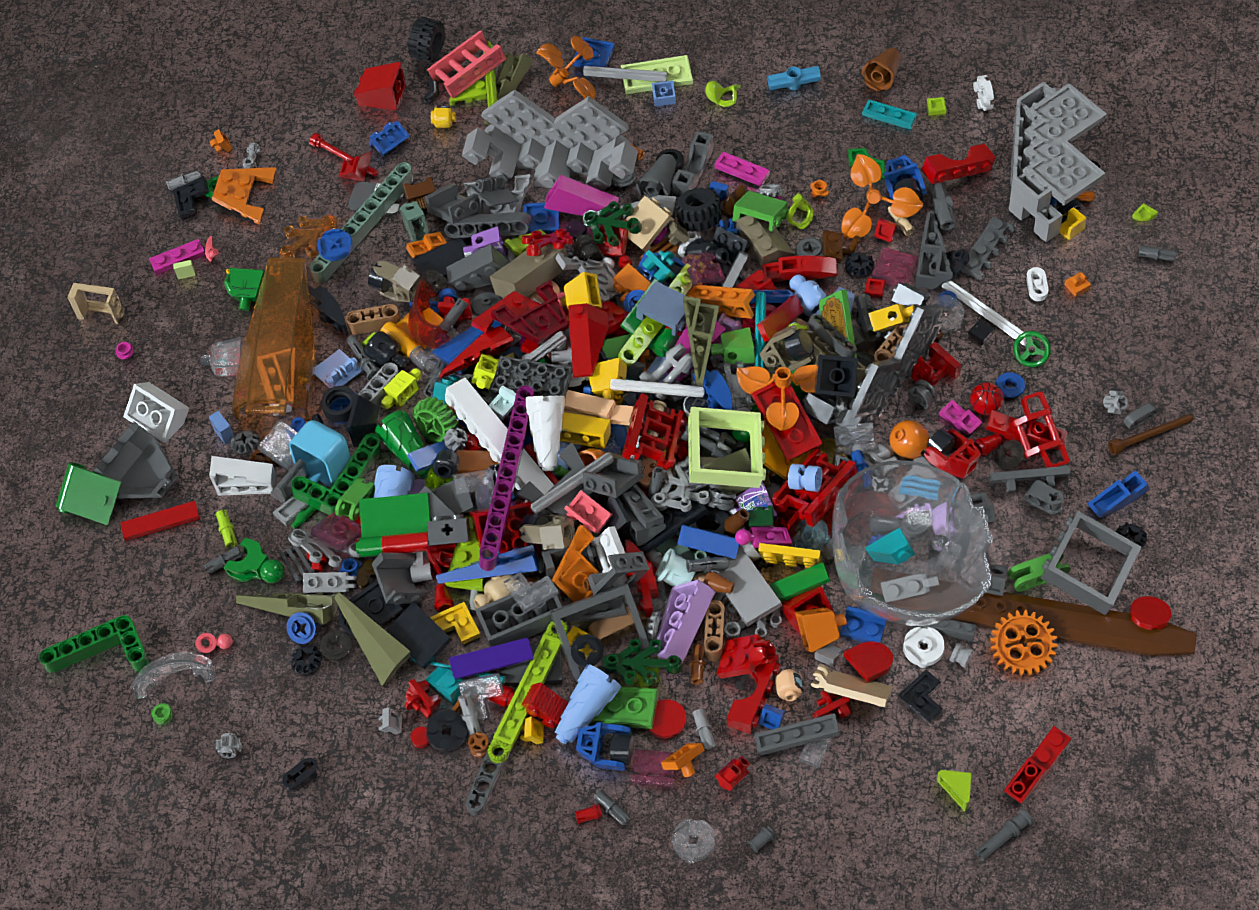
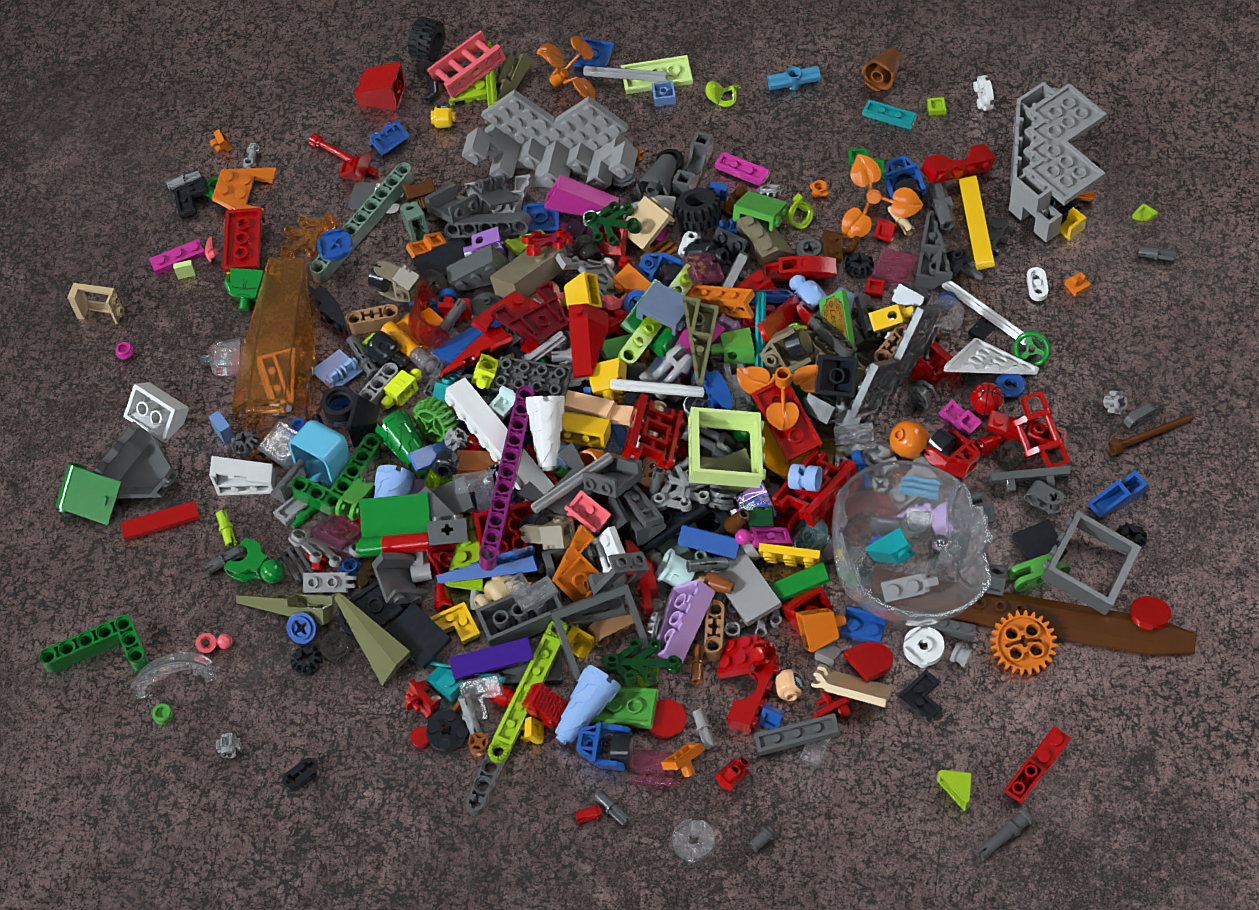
(242, 239): none -> red plate
(391, 721): light grey tile -> none
(580, 643): black gear -> none
(612, 302): none -> coral plate
(653, 261): teal hips -> none
(677, 233): dark tan tile -> none
(805, 312): none -> red slope
(976, 223): none -> yellow beam
(986, 358): none -> white tile
(1037, 540): none -> black tile

